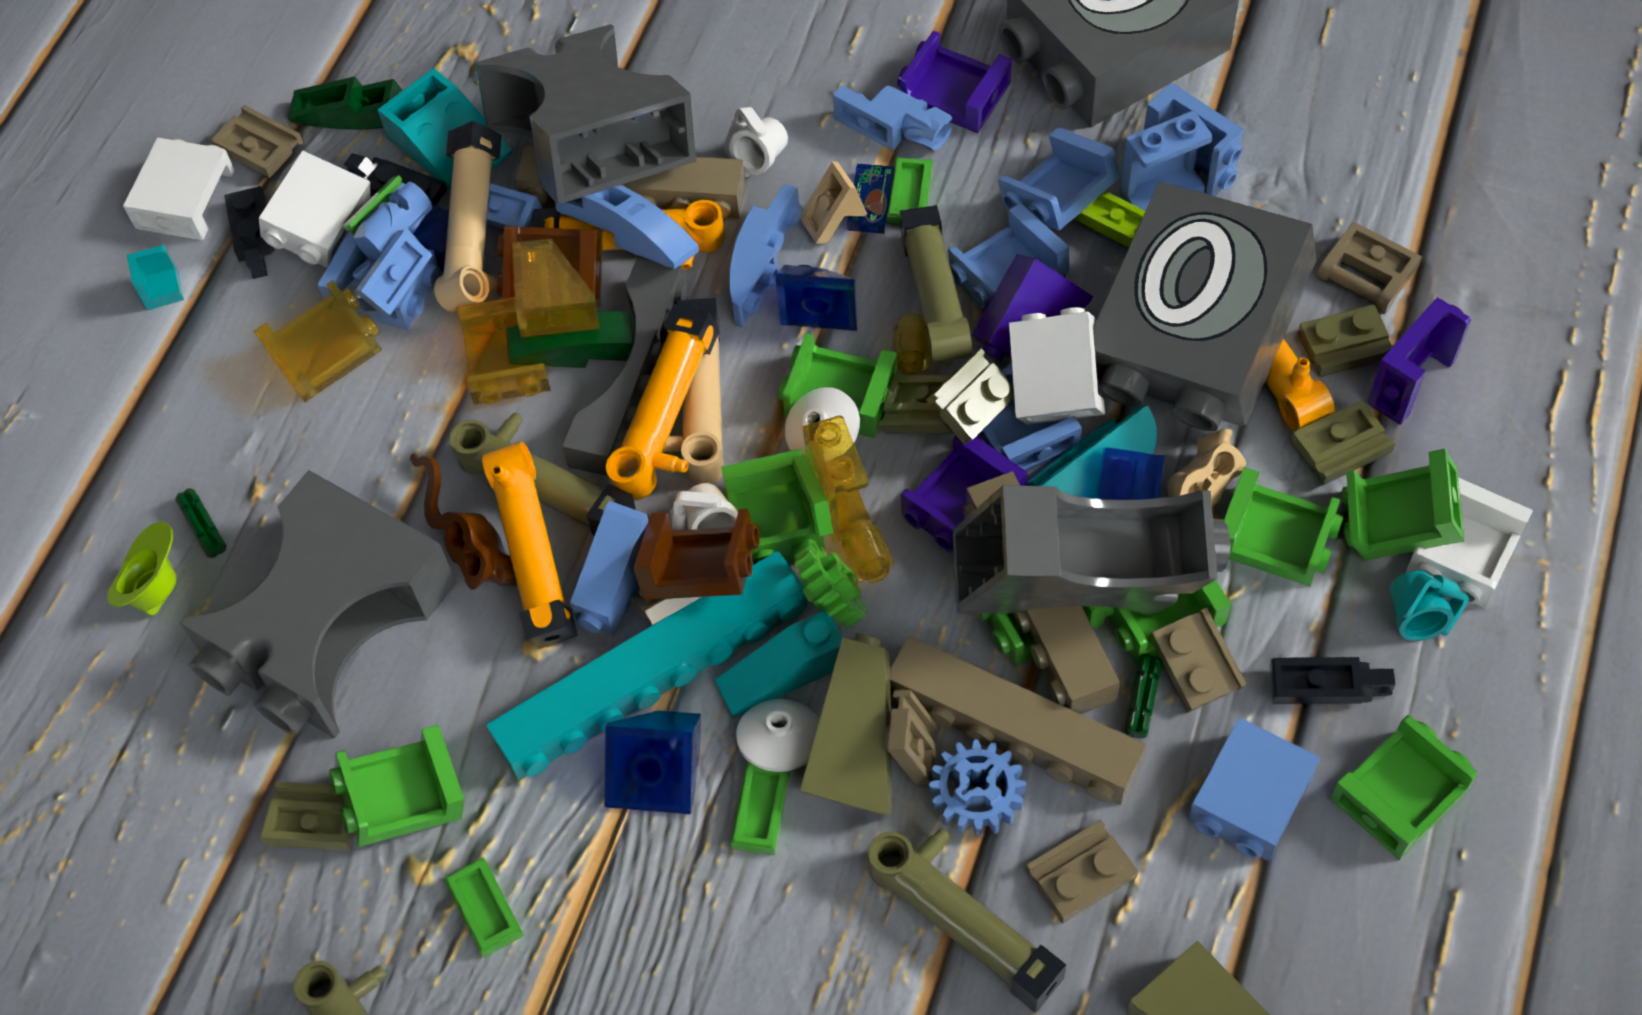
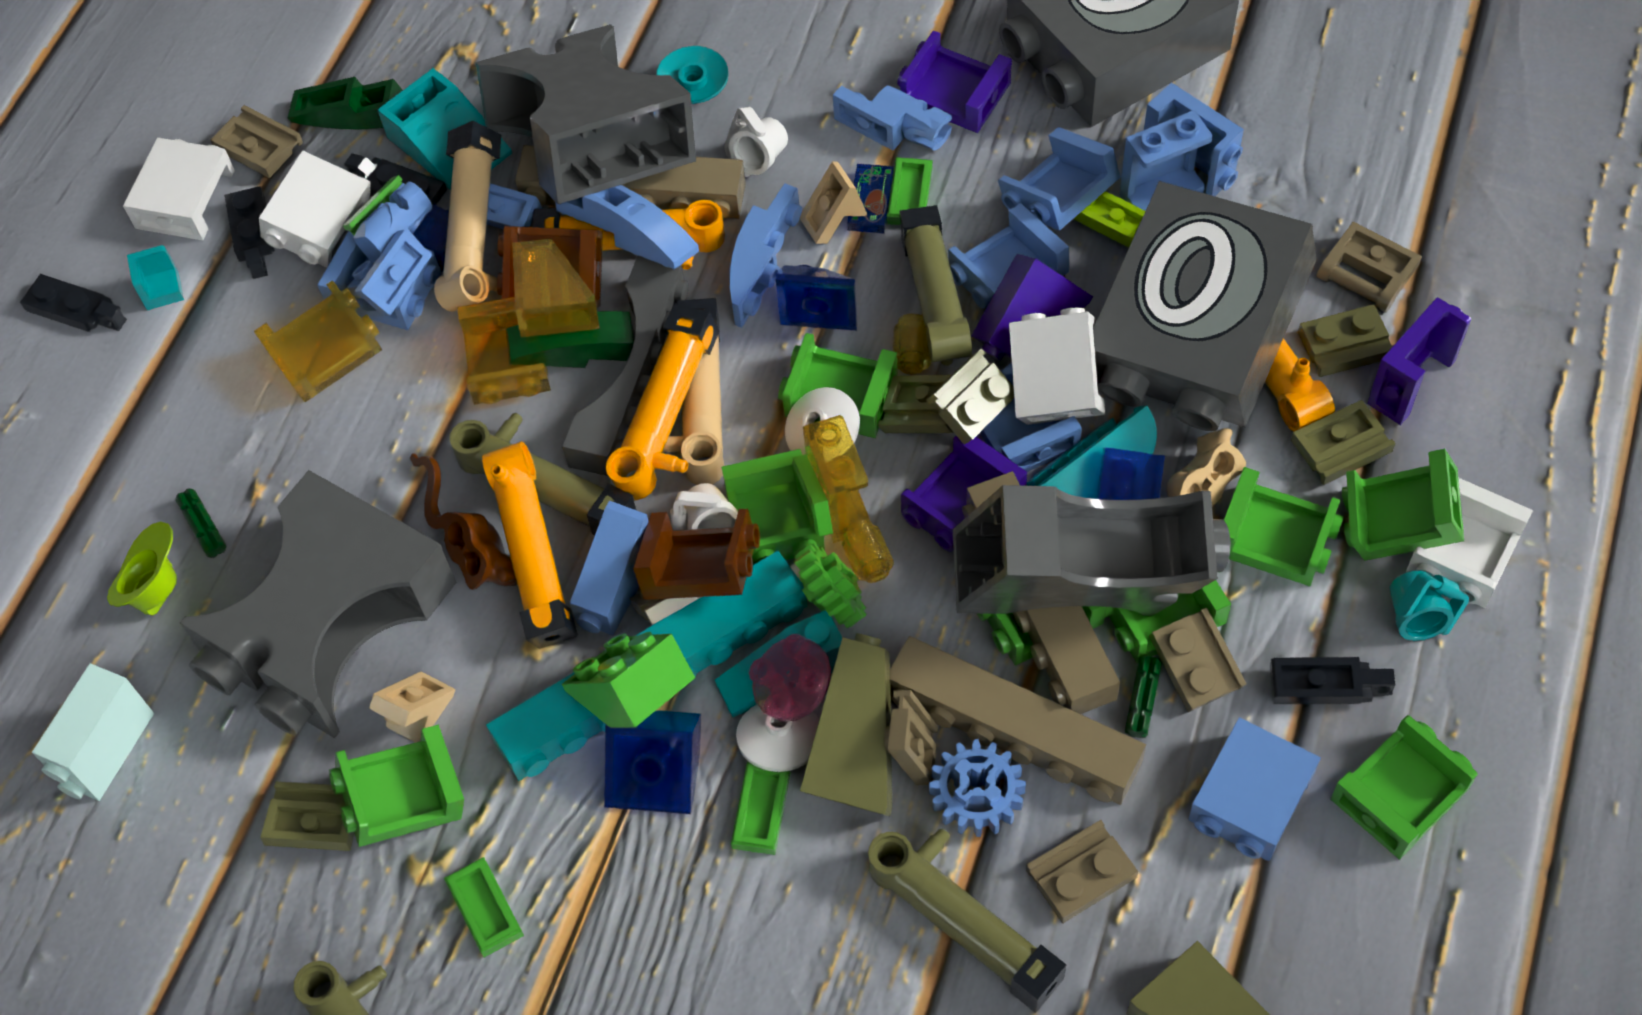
(71, 305): none -> black hinge
(93, 733): none -> light aqua brick
(412, 704): none -> tan slope
(630, 678): none -> bright green slope
(698, 70): none -> teal dish
(774, 687): none -> clear pink plate

